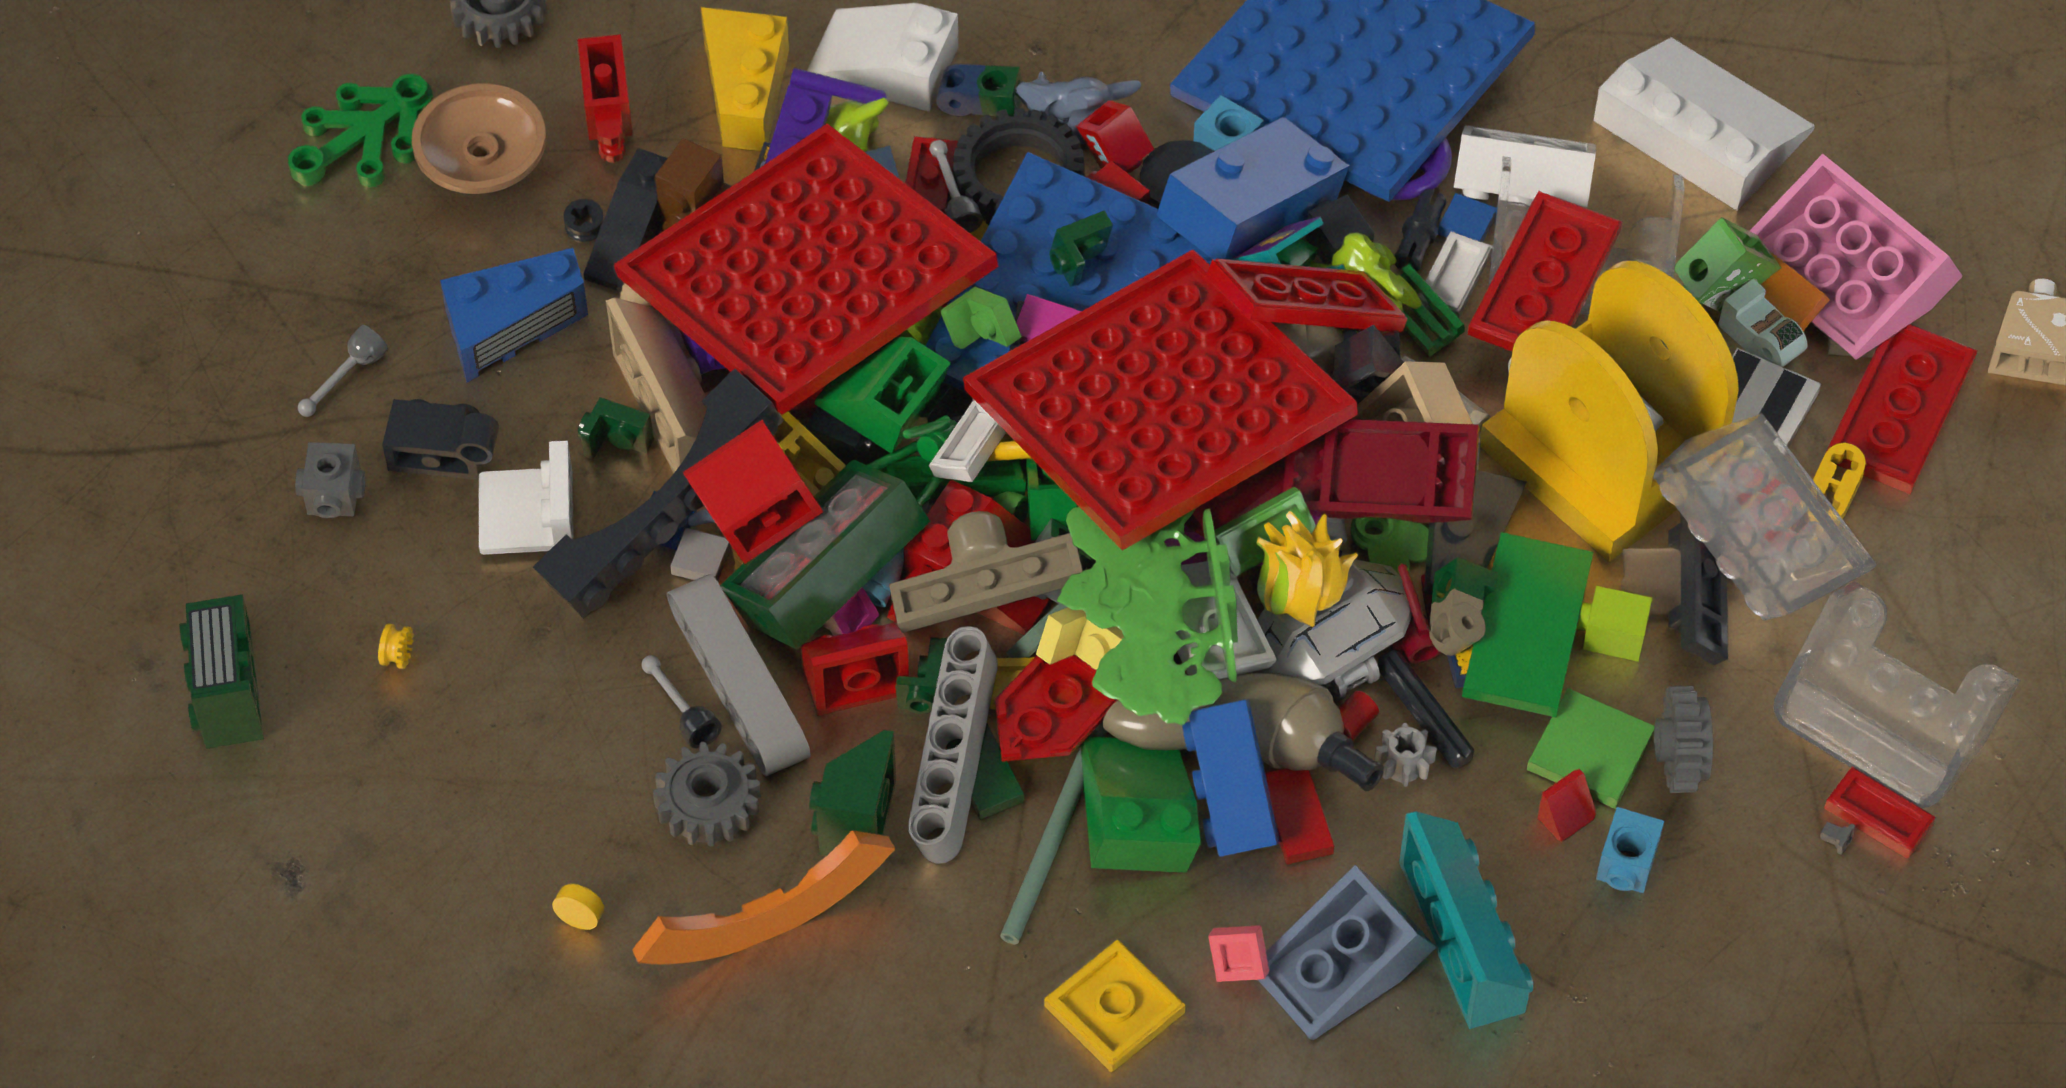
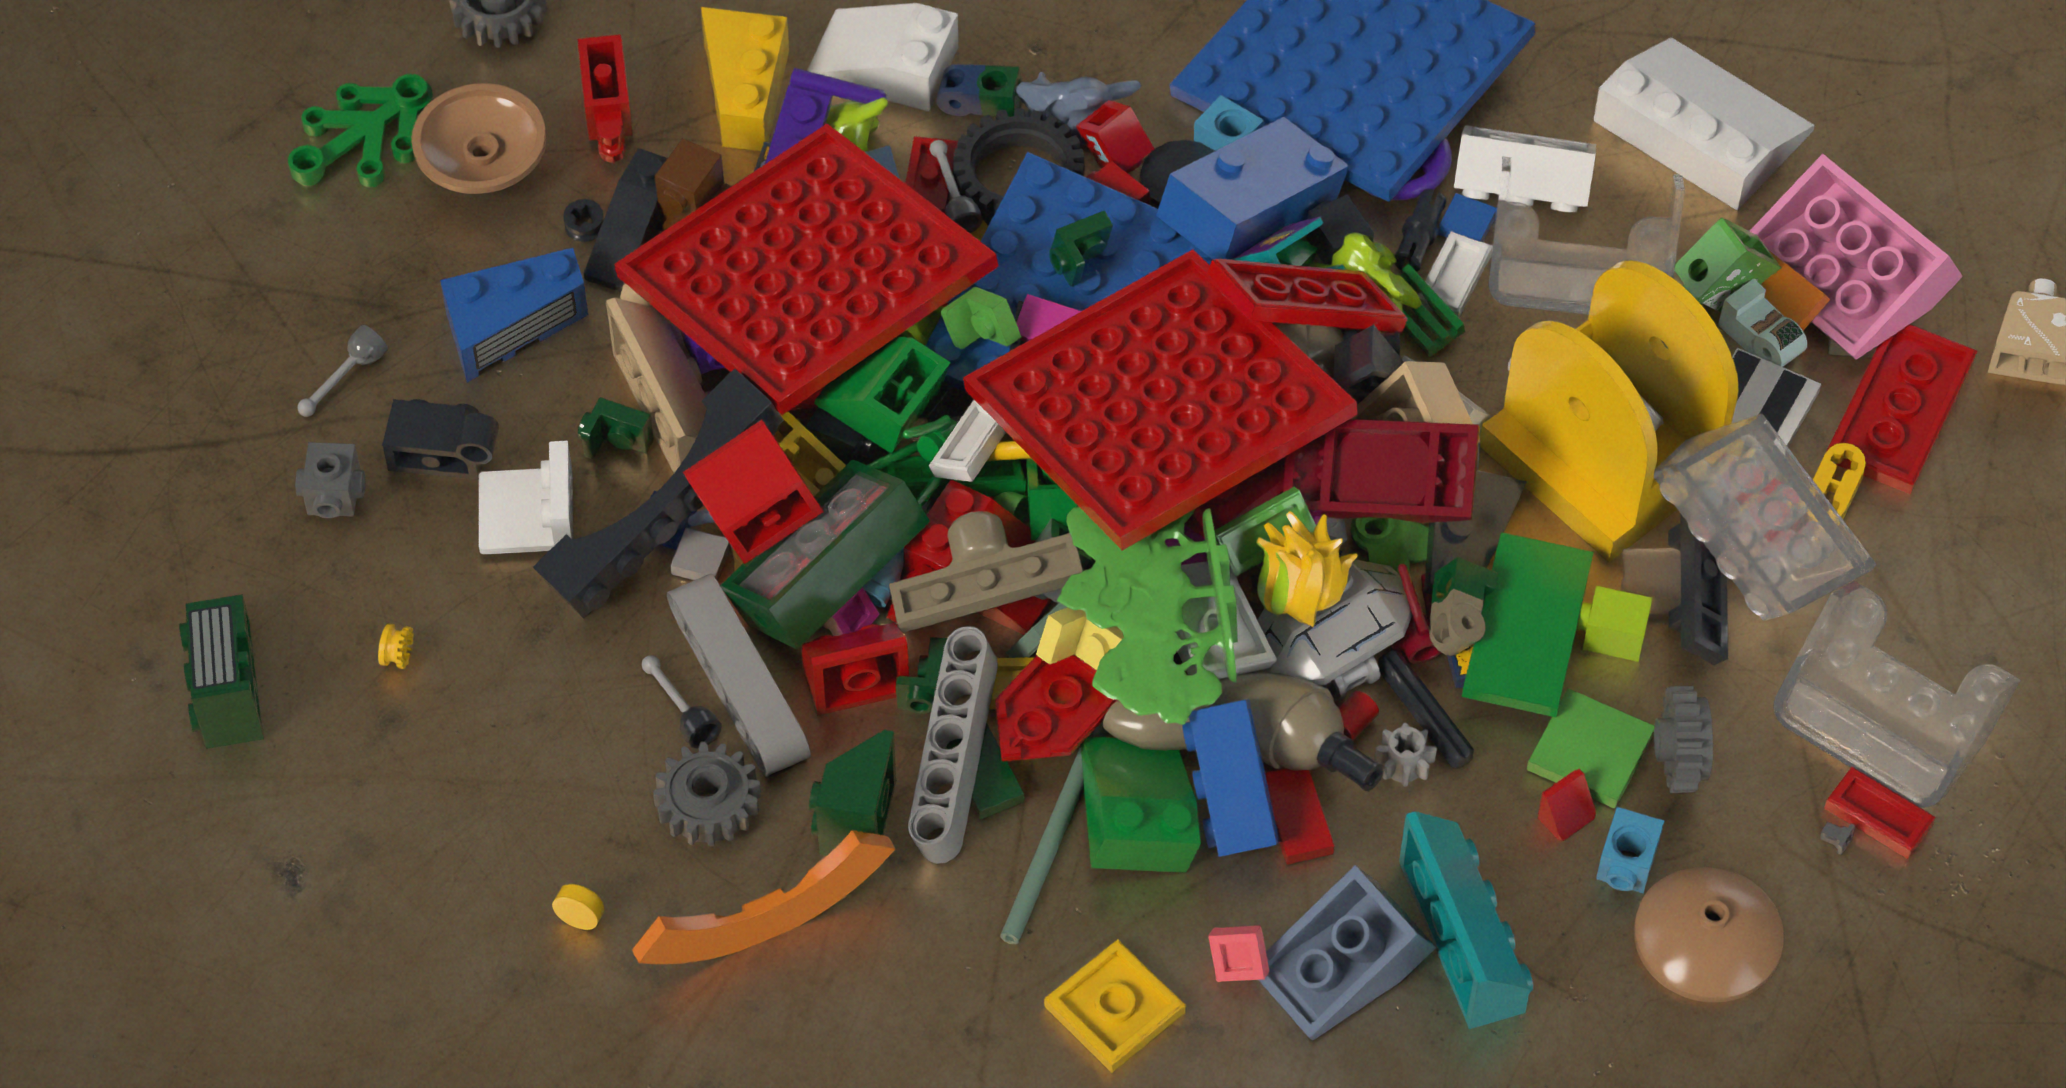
(1545, 270): red tile -> none
(1705, 956): none -> medium nougat dish

